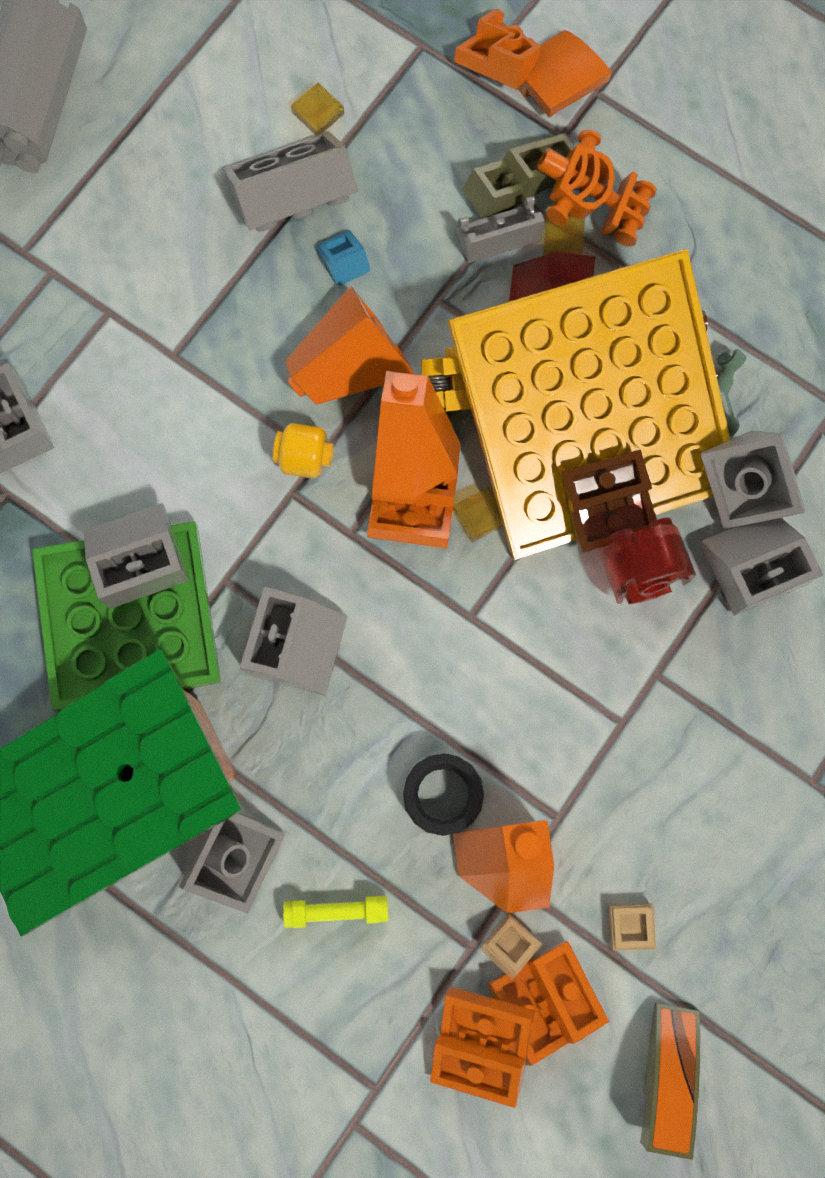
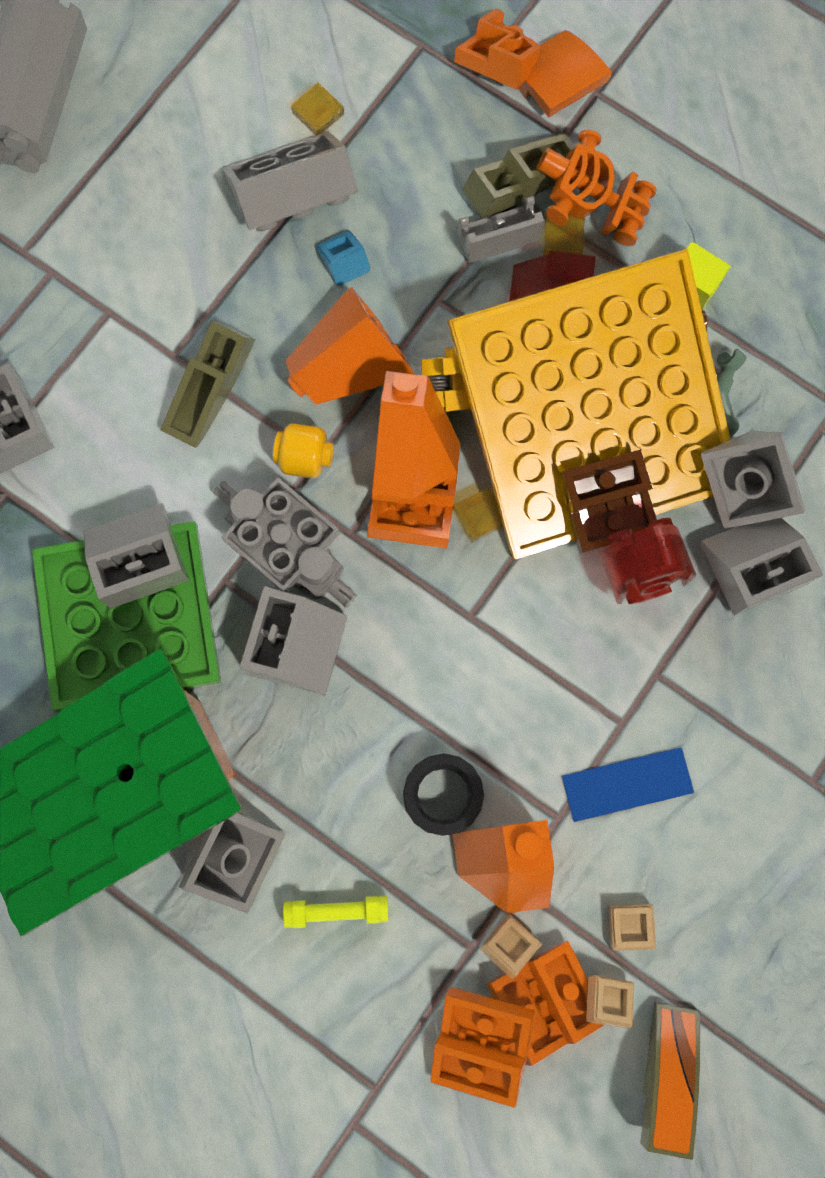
(207, 383): none -> olive slope
(284, 539): none -> light grey piece
(610, 1001): none -> tan tile
(627, 784): none -> blue sticker
(708, 272): none -> neon yellow panel

